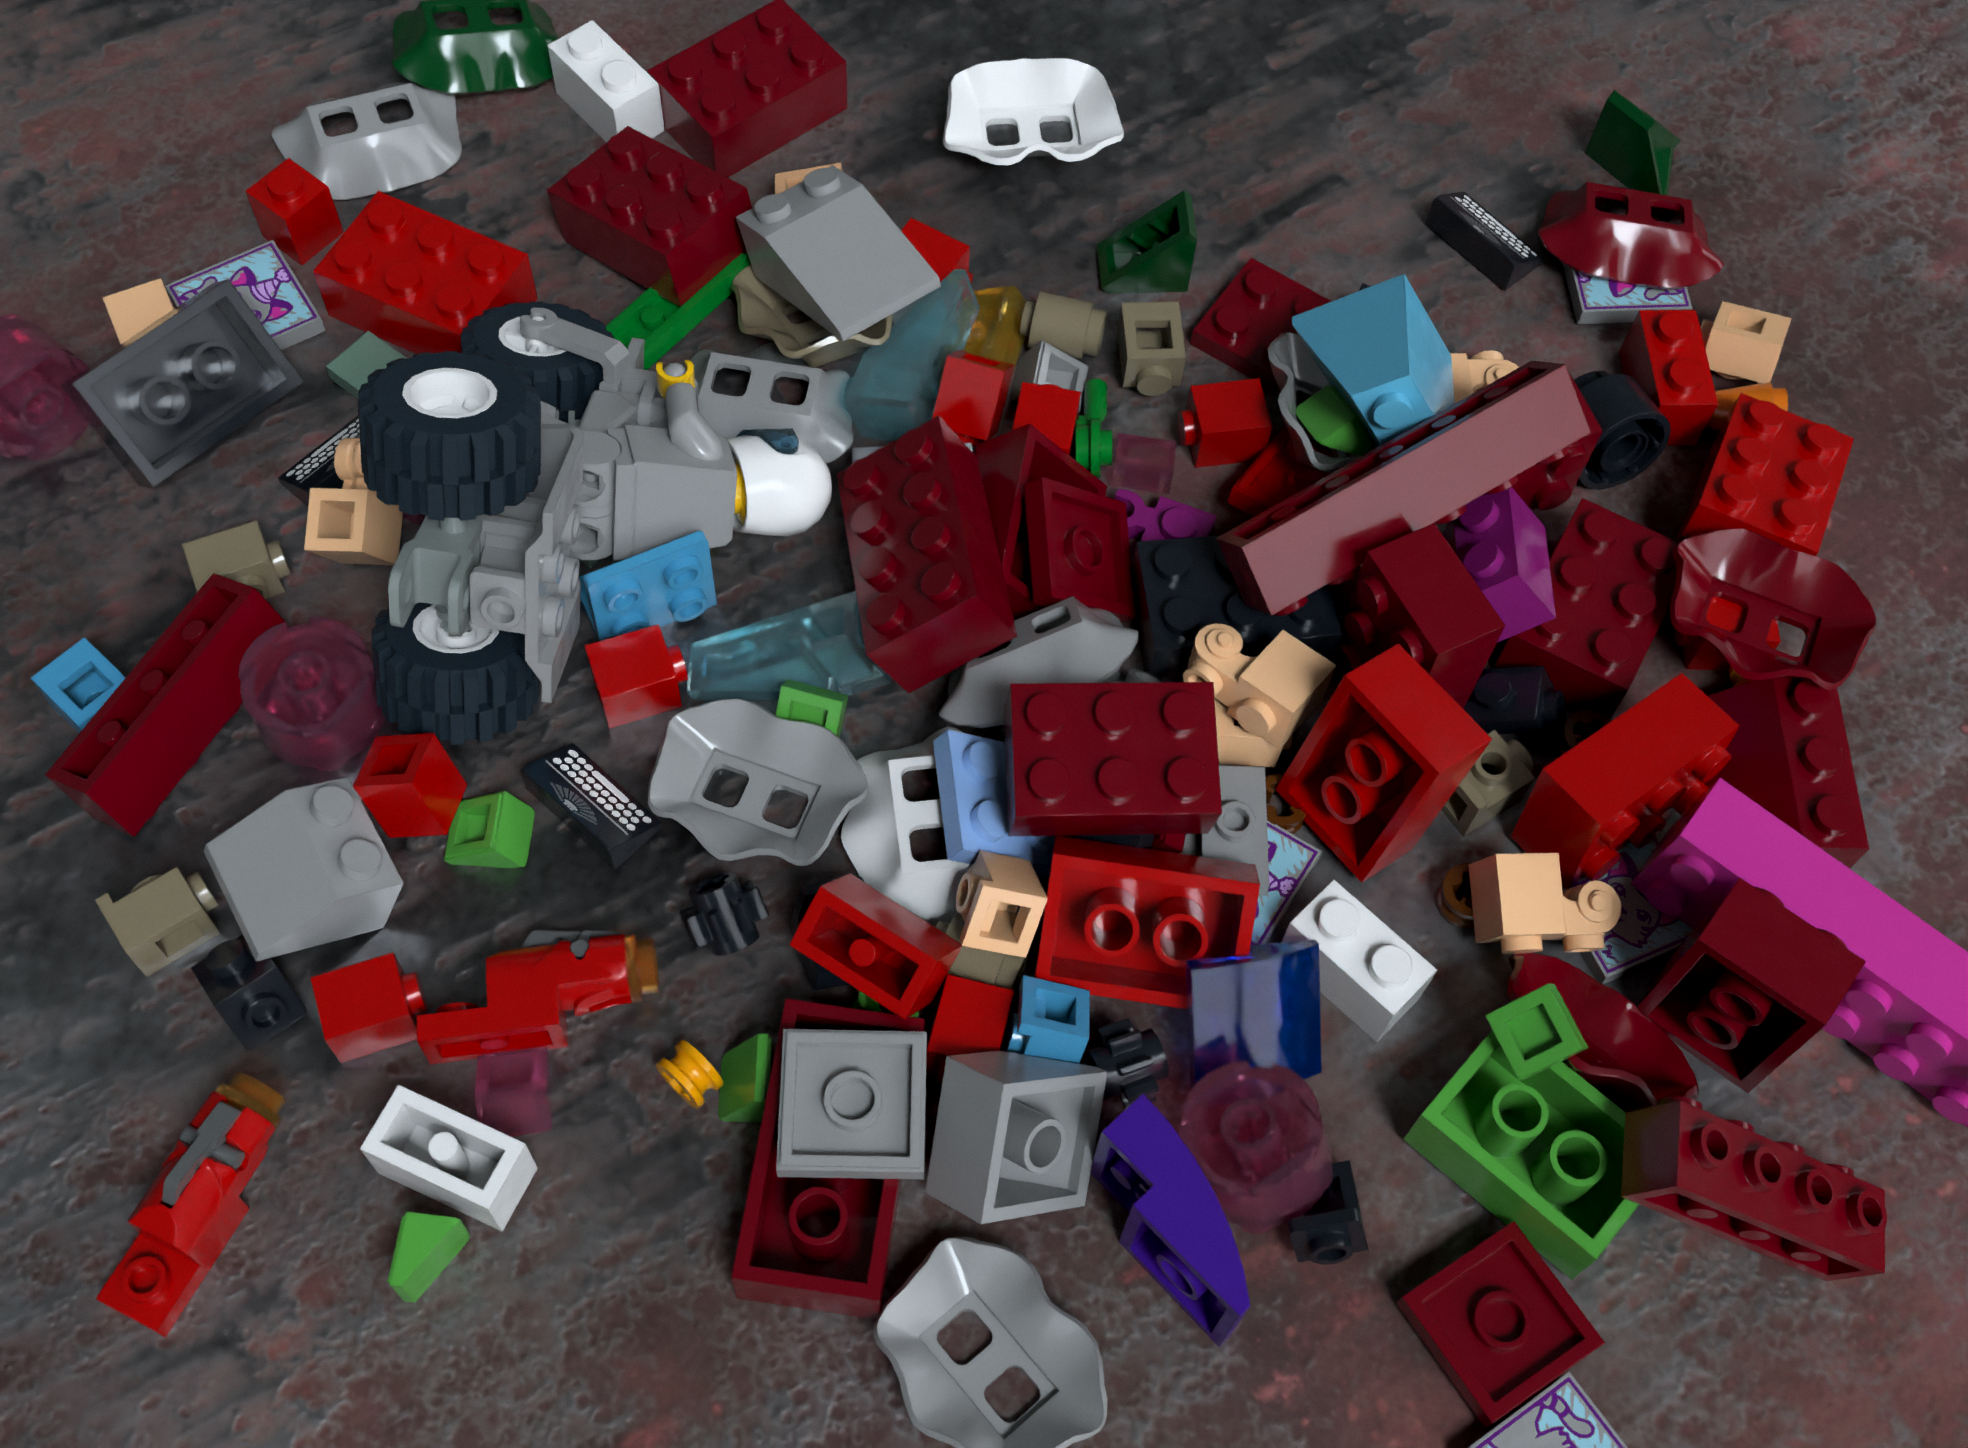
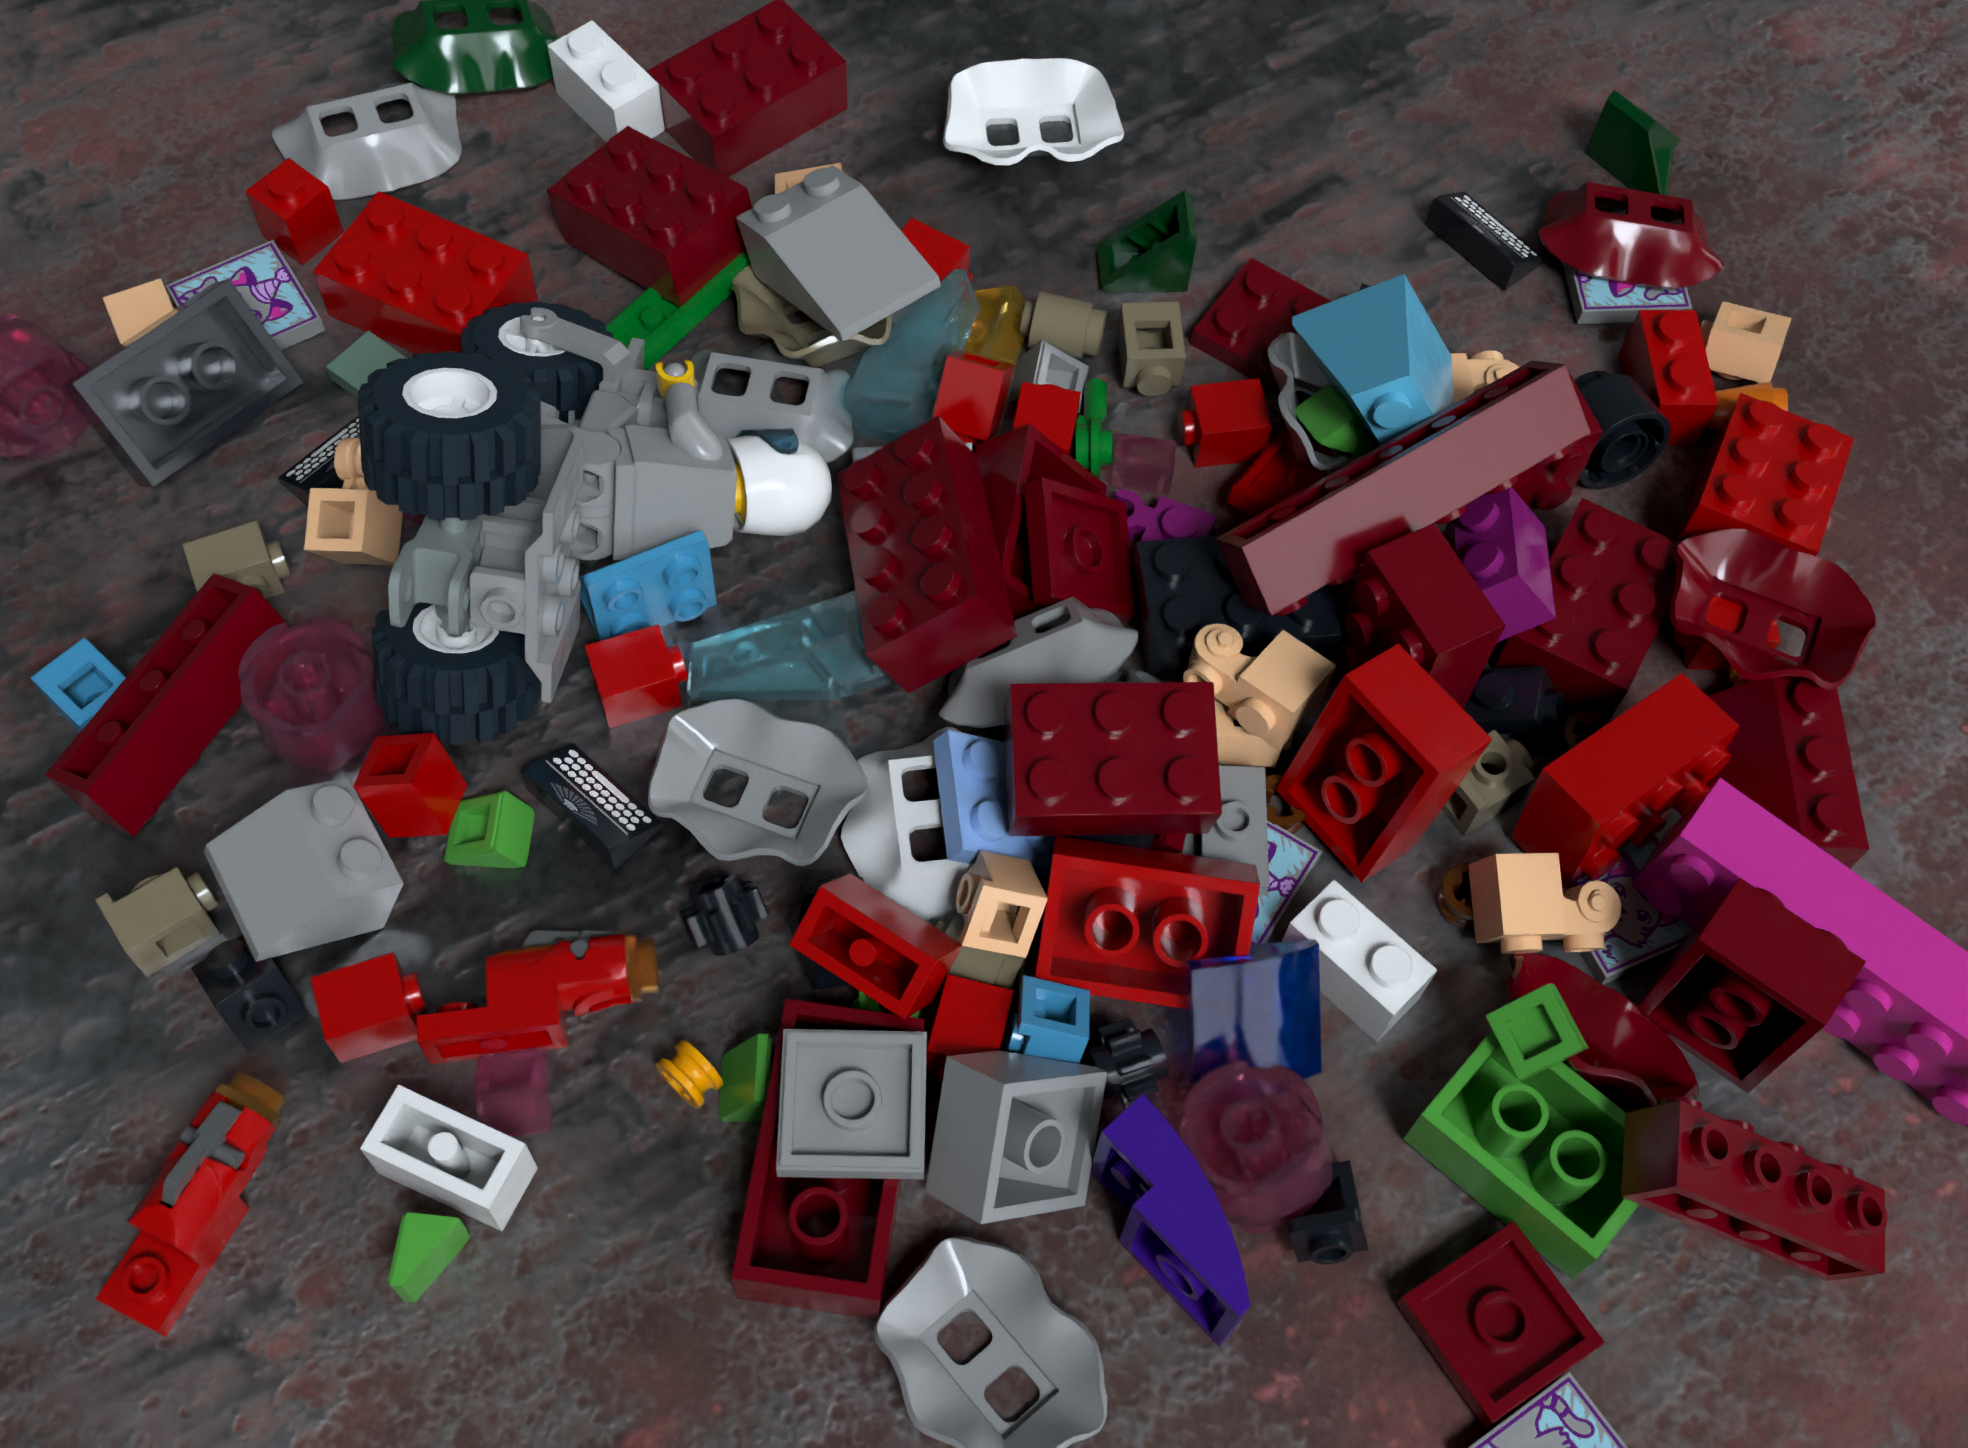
(812, 705): bright green plate -> none

